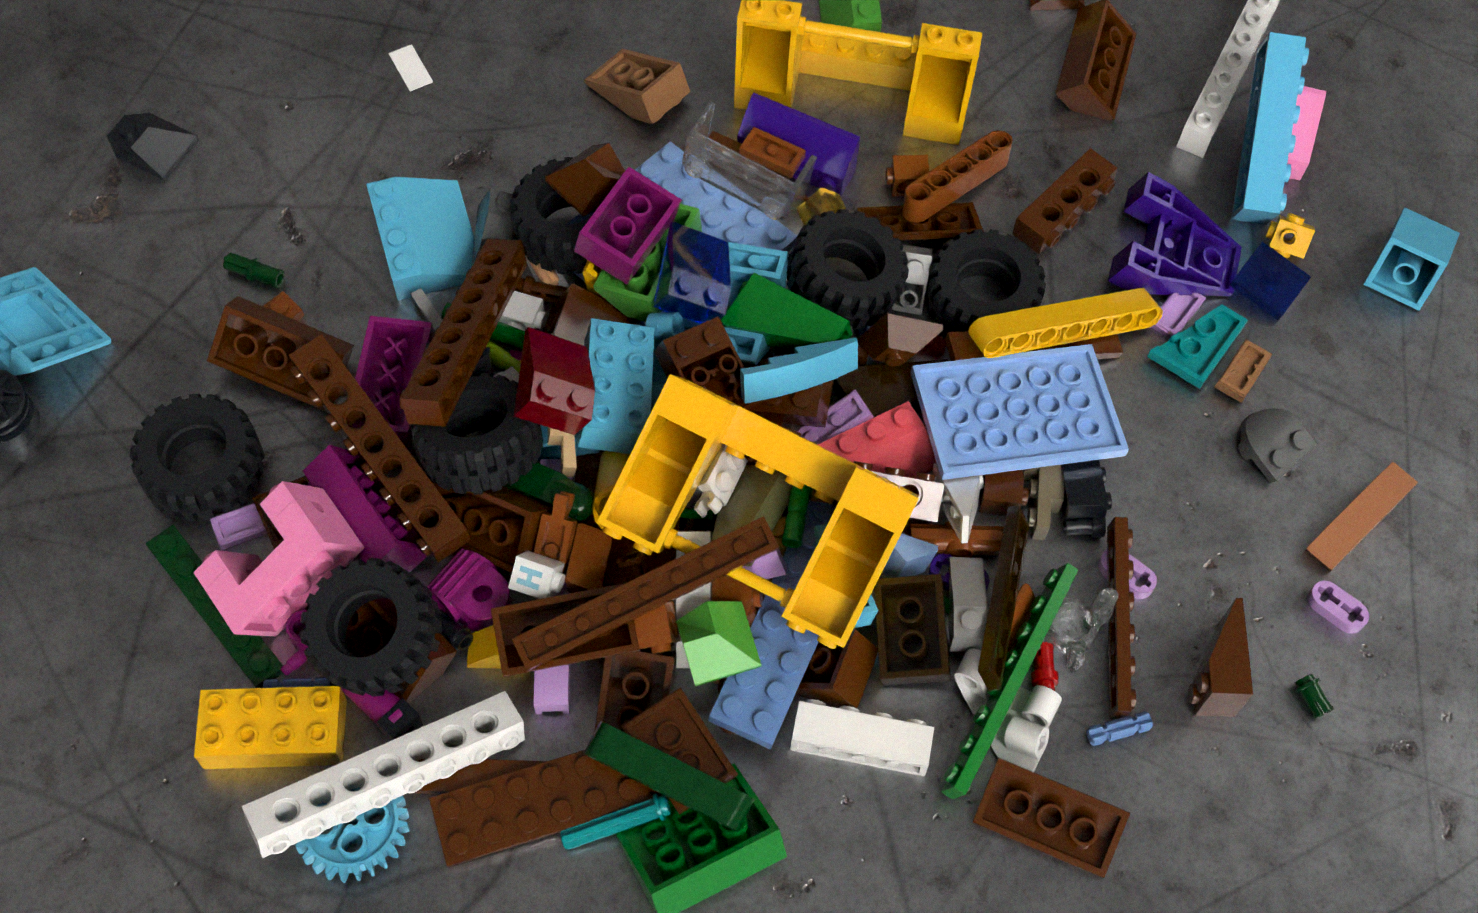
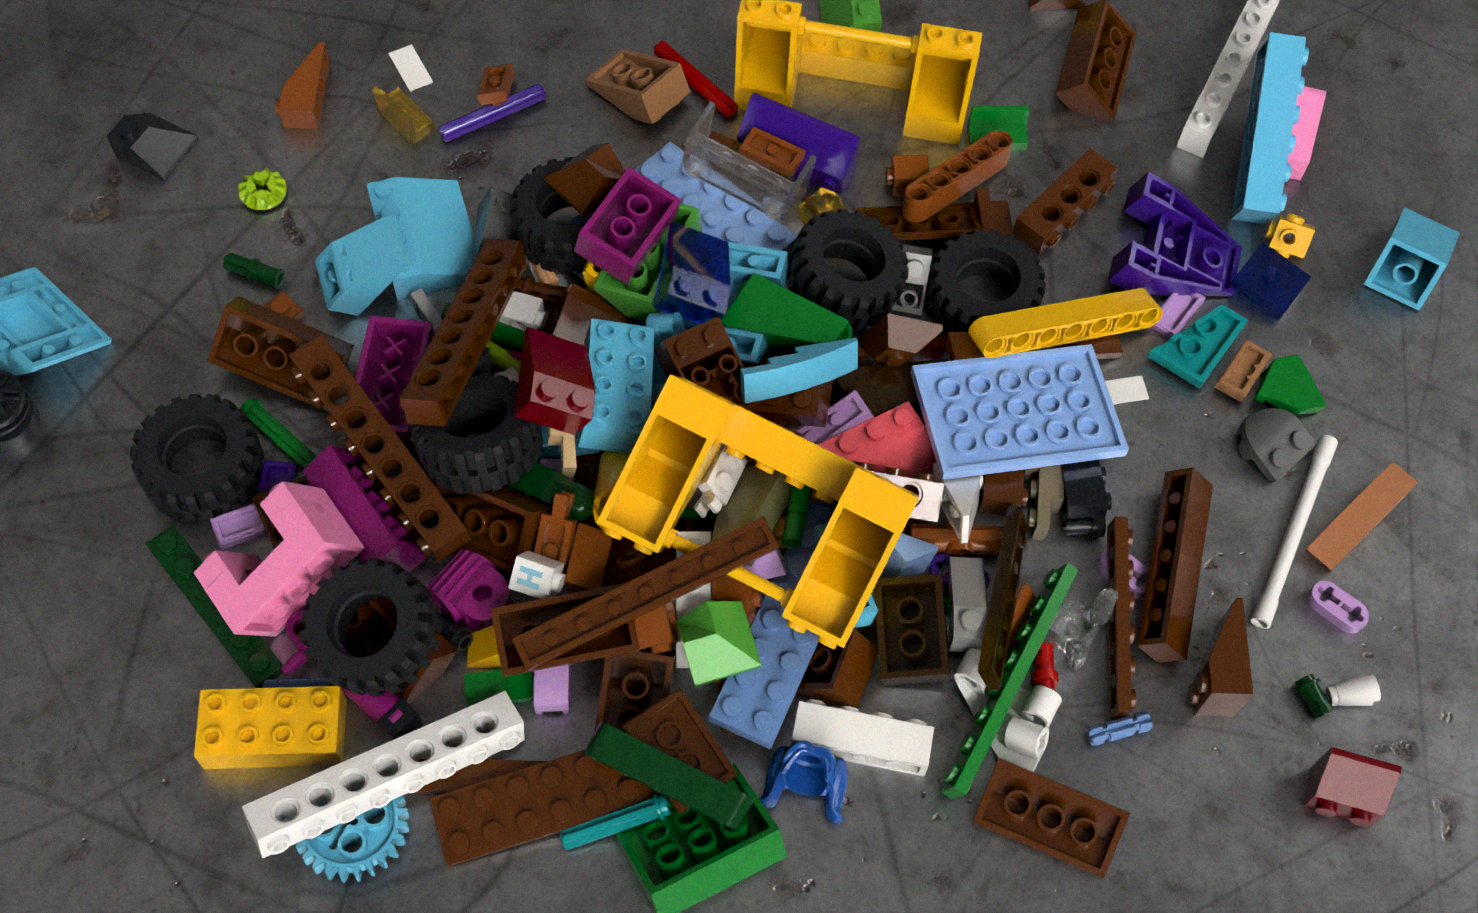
(262, 199): none -> lime gear
(276, 472): none -> dark purple tile
(278, 433): none -> green axle
(304, 91): none -> dark orange slope
(361, 265): none -> medium azure slope
(403, 114): none -> clear yellow panel
(490, 683): none -> green tile
(491, 113): none -> dark purple axle
(495, 84): none -> dark orange plate
(698, 80): none -> red axle
(809, 772): none -> blue hair
(992, 214): none -> reddish brown panel
(1003, 118): none -> green panel
(1127, 390): none -> white sticker
(1175, 566): none -> reddish brown brick
(1268, 600): none -> white piece
(1290, 387): none -> green slope
(1351, 786): none -> slope
(1355, 691): none -> white cone

